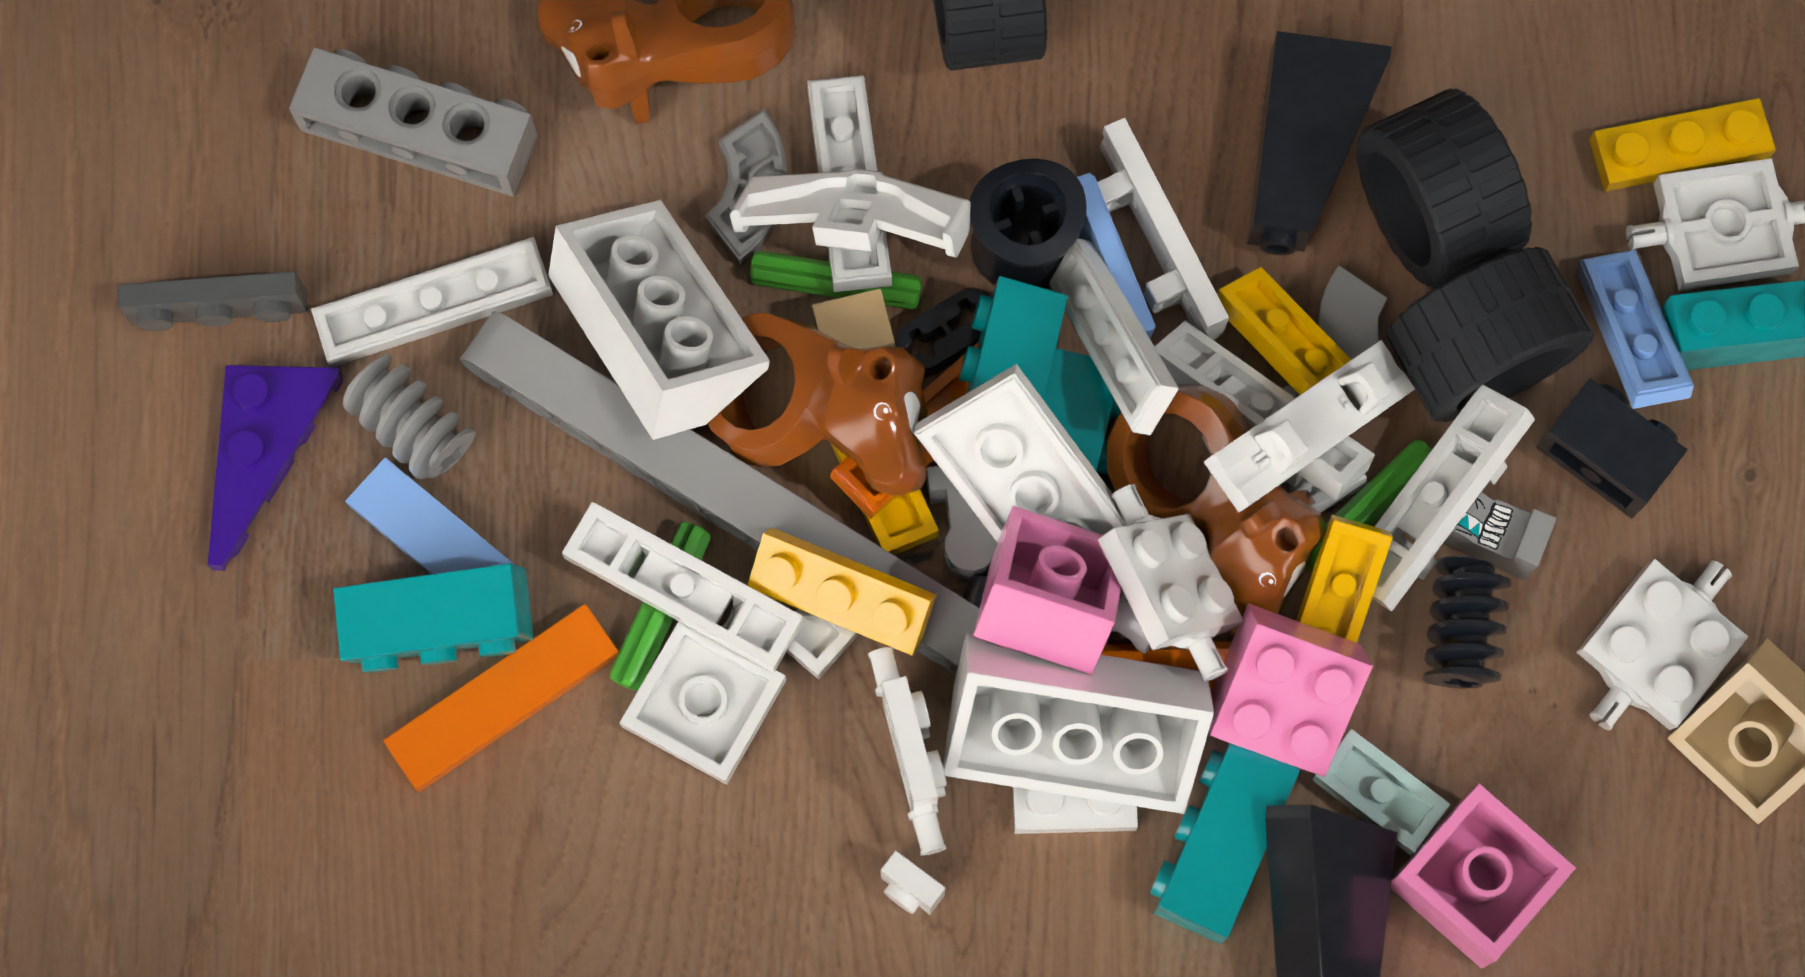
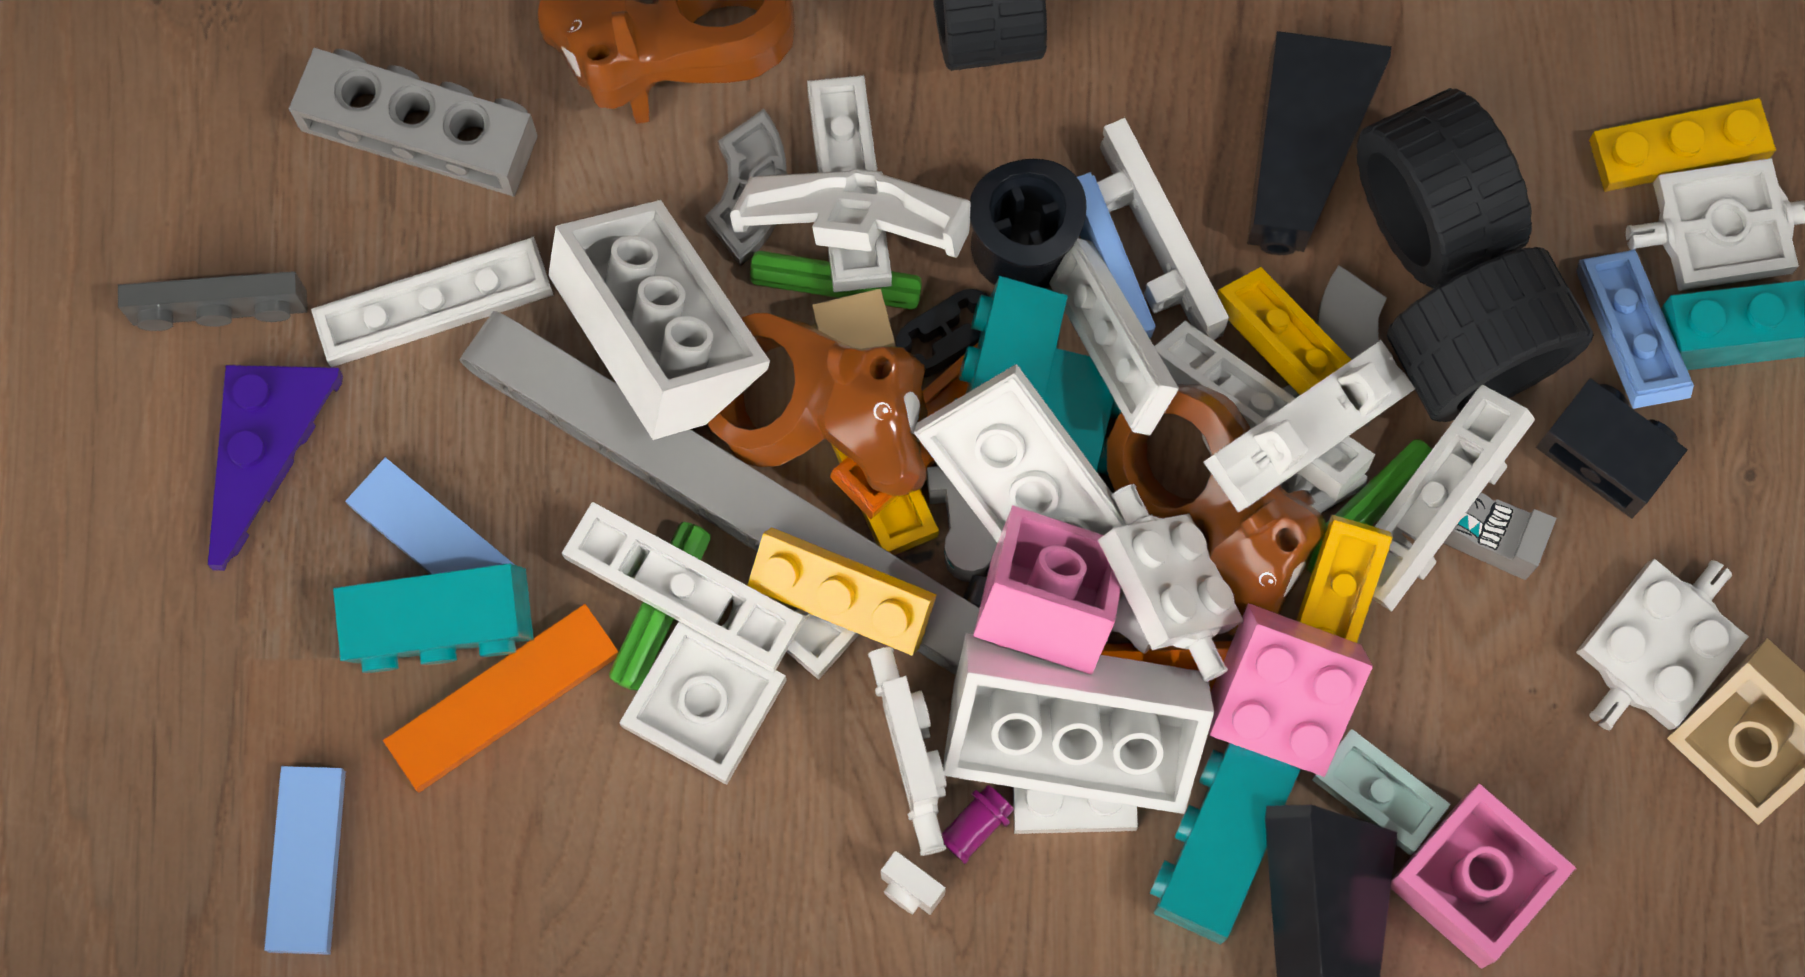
(305, 860): none -> light blue tile
(404, 421): light grey piece -> none
(976, 823): none -> magenta pin
(1464, 623): black piece -> none

